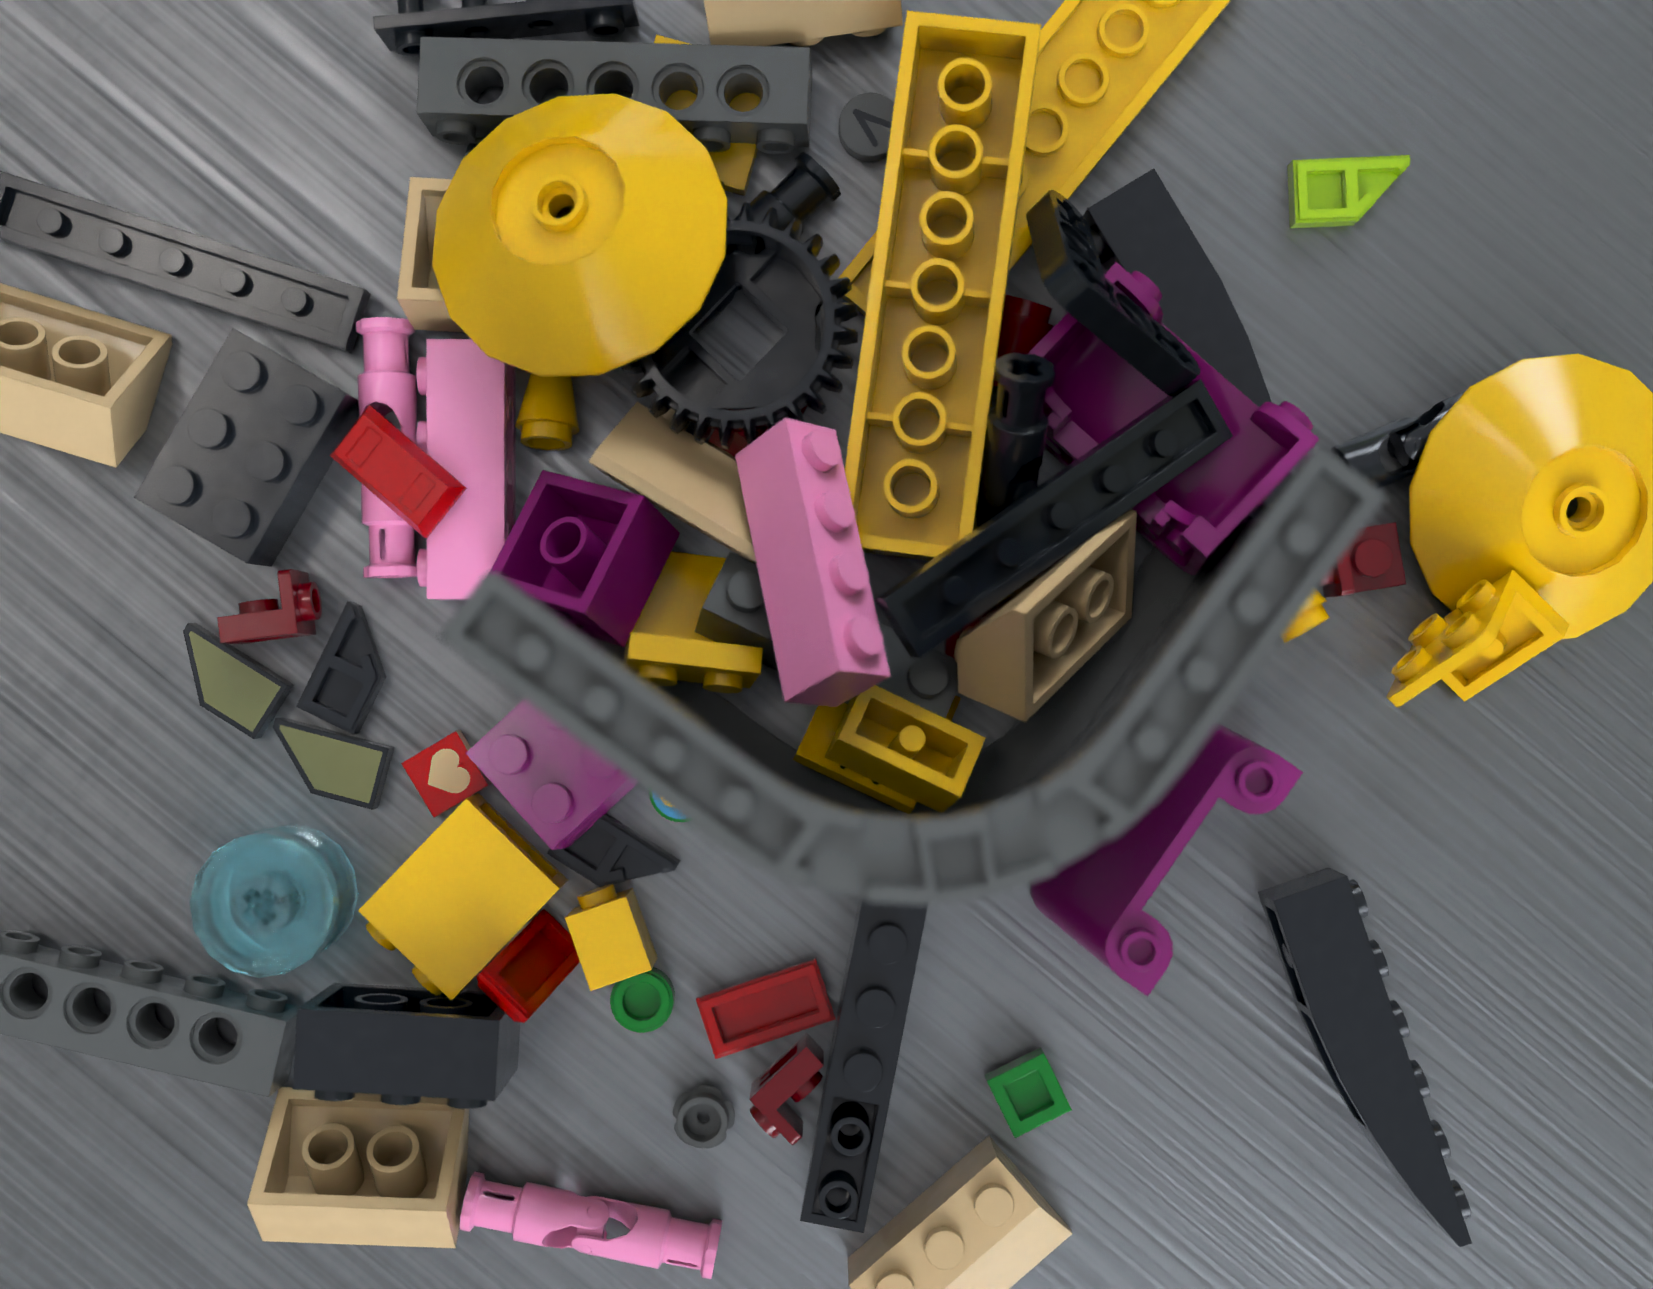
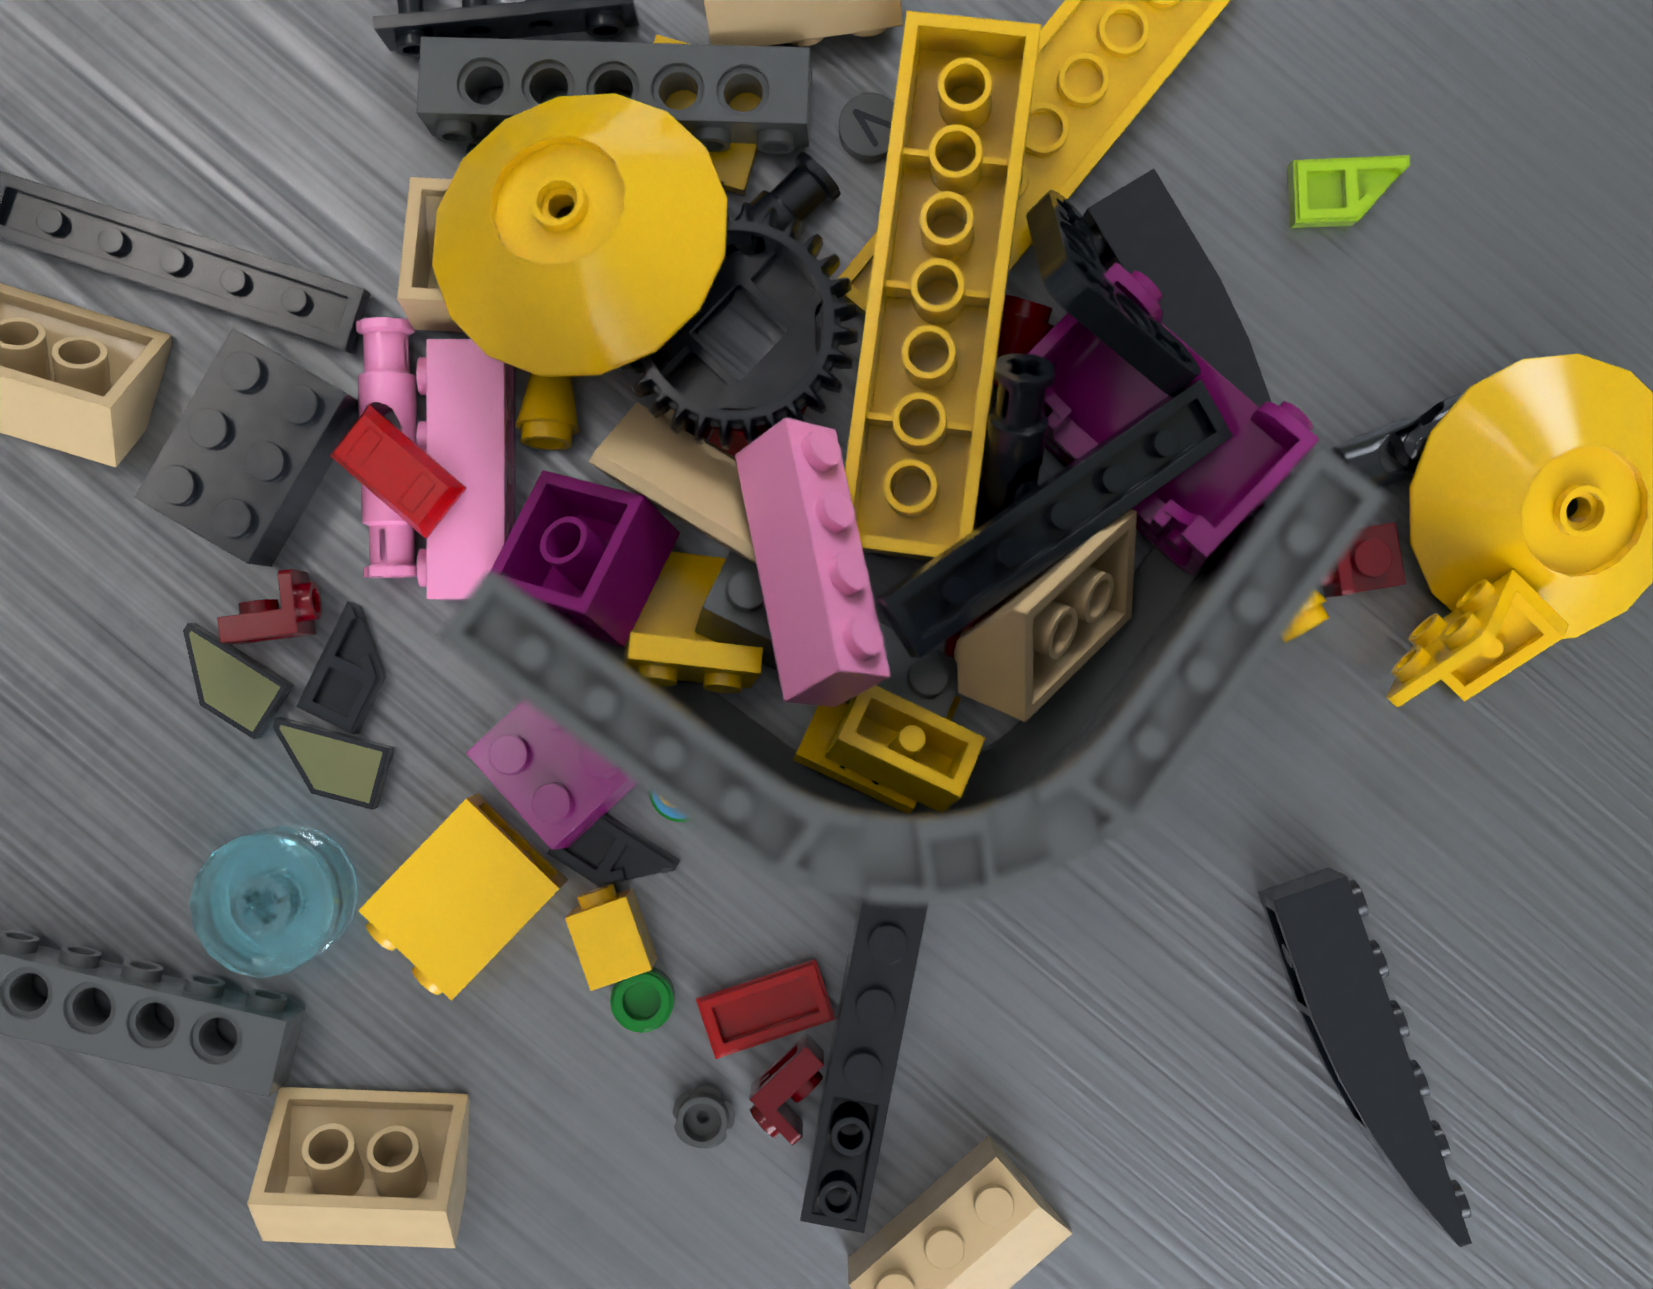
(404, 1045): black brick -> none
(445, 773): red tile -> none
(529, 967): red tile -> none
(564, 1220): bright pink piece -> none
(1027, 1092): green plate -> none
(1104, 891): magenta windscreen -> none

